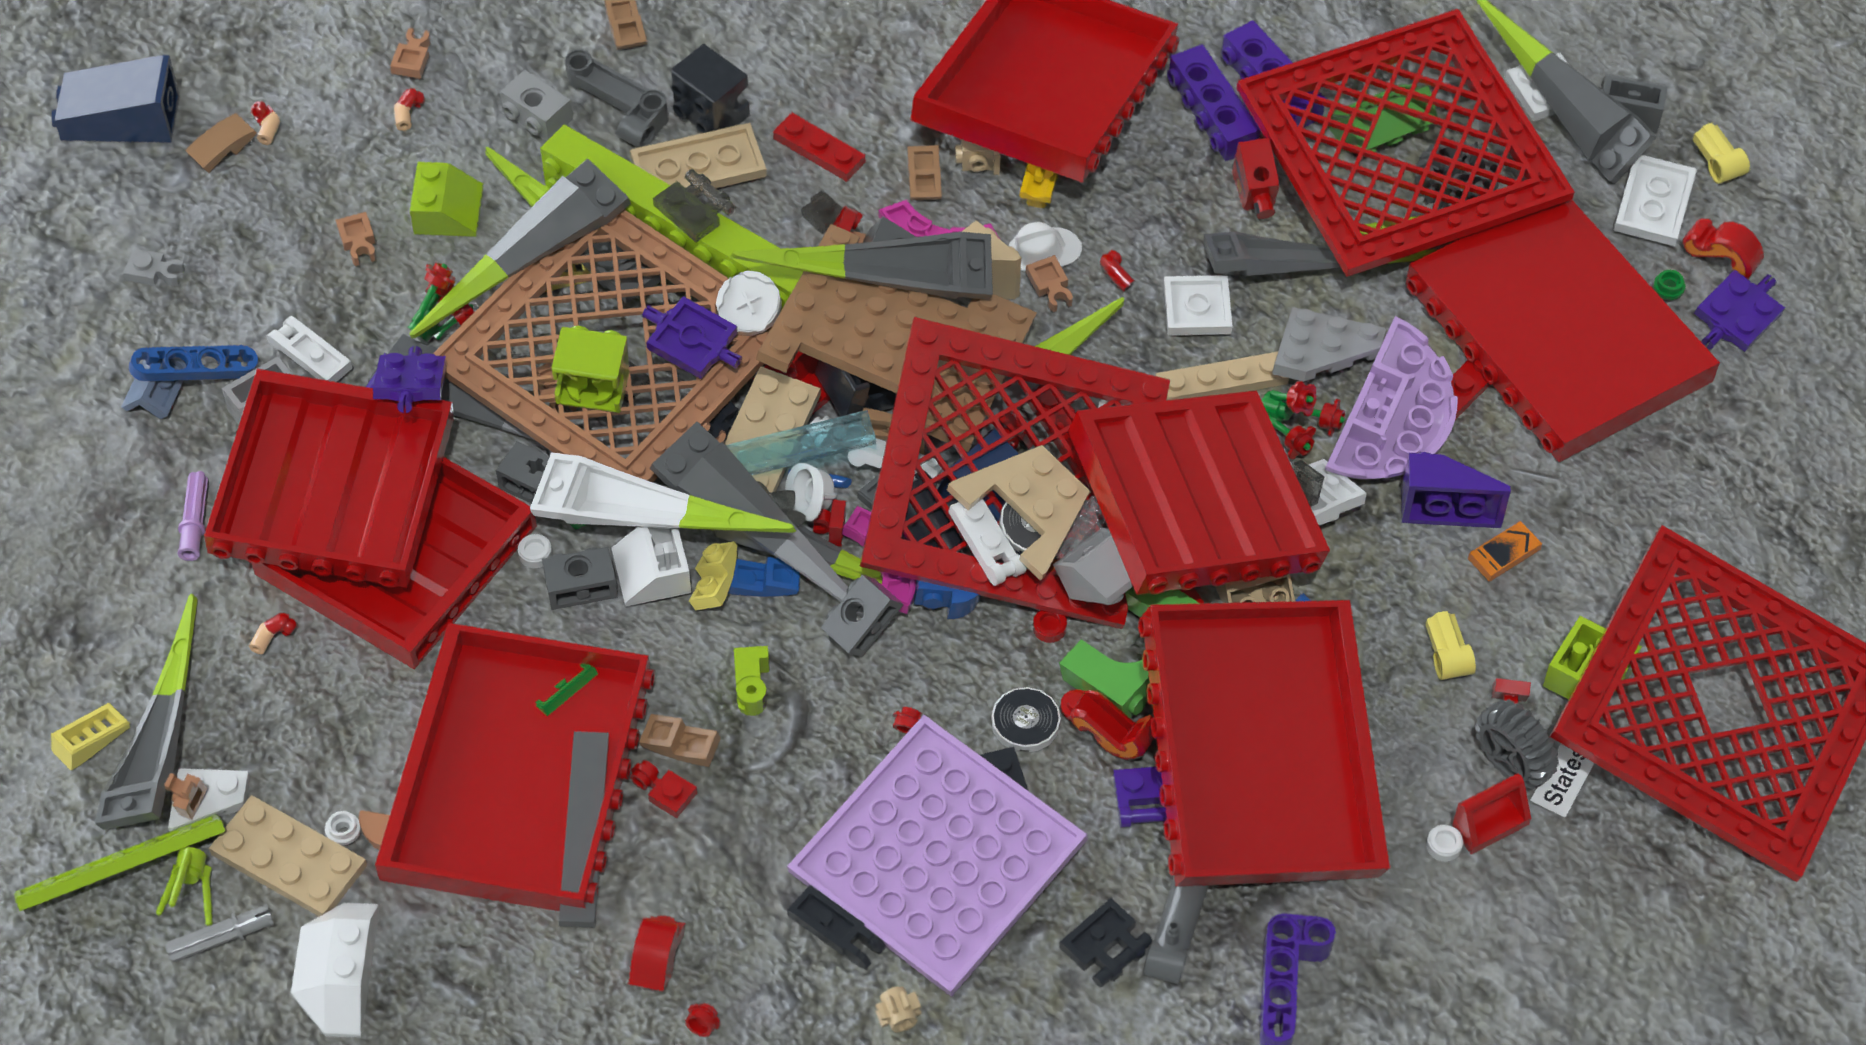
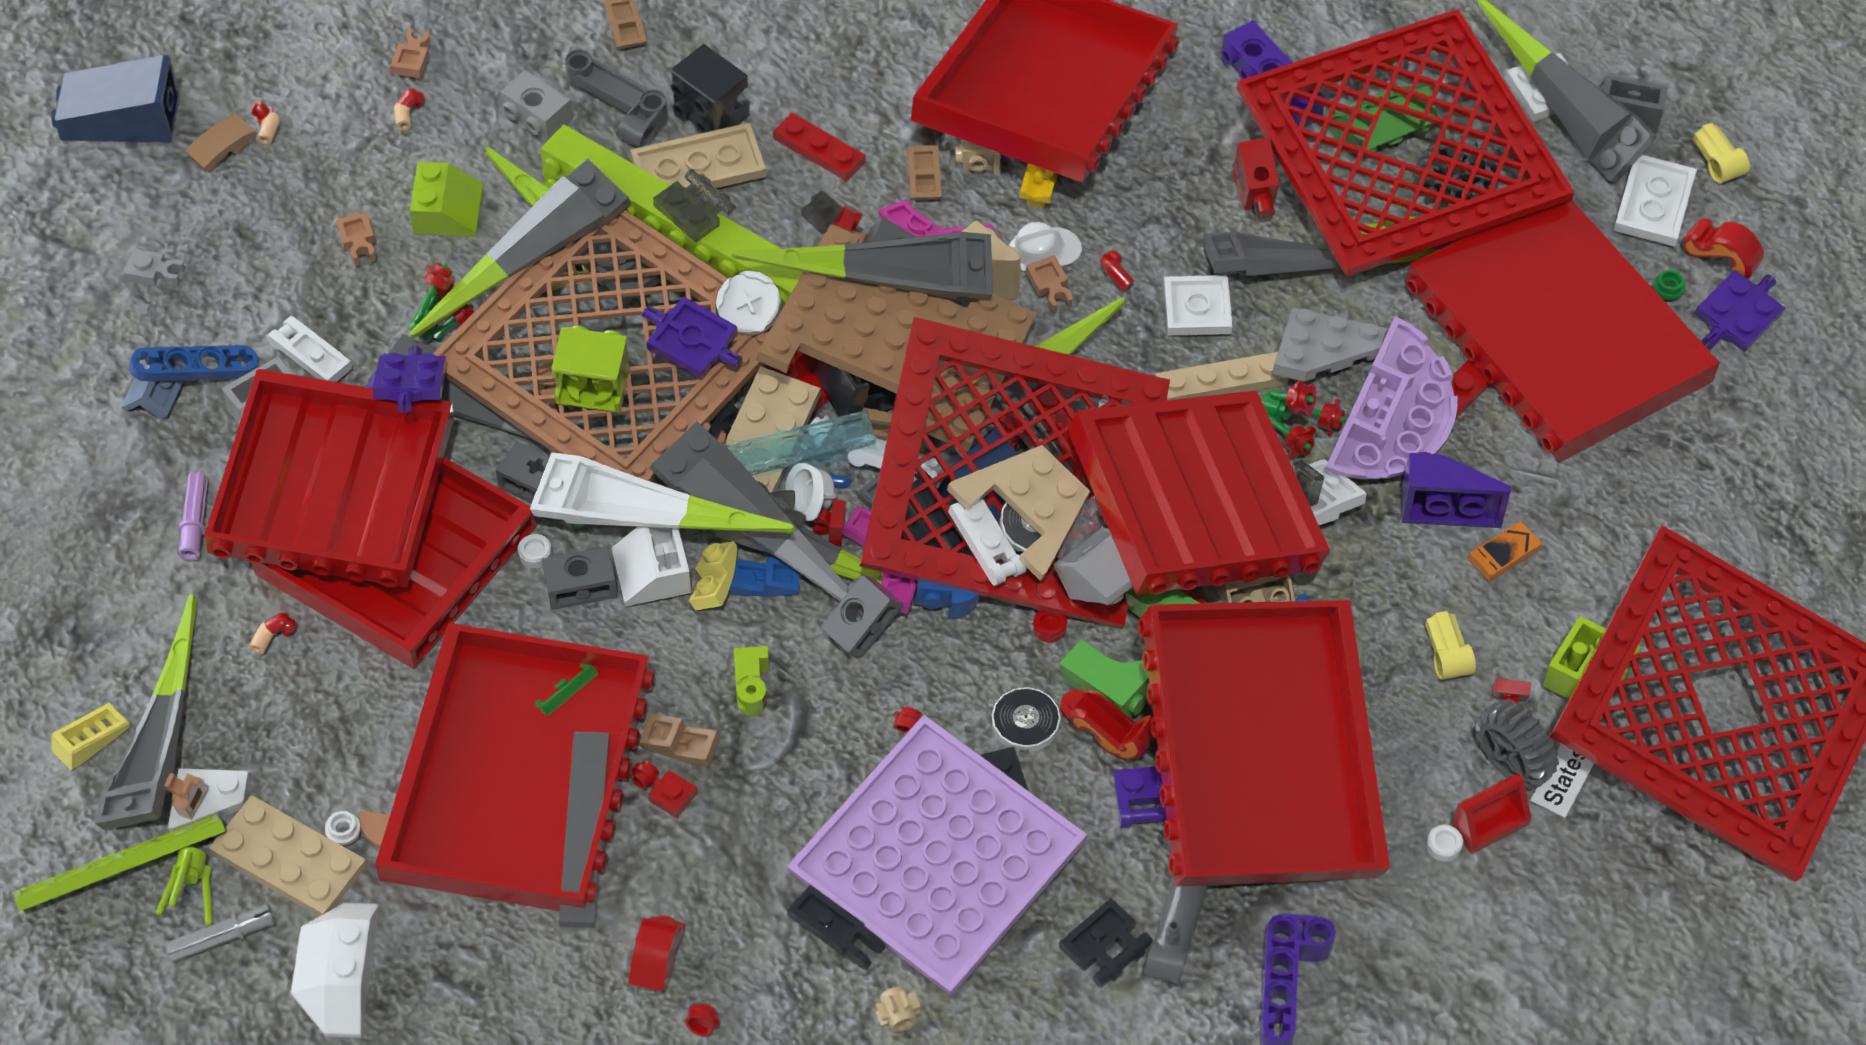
(1212, 100): dark purple brick -> none

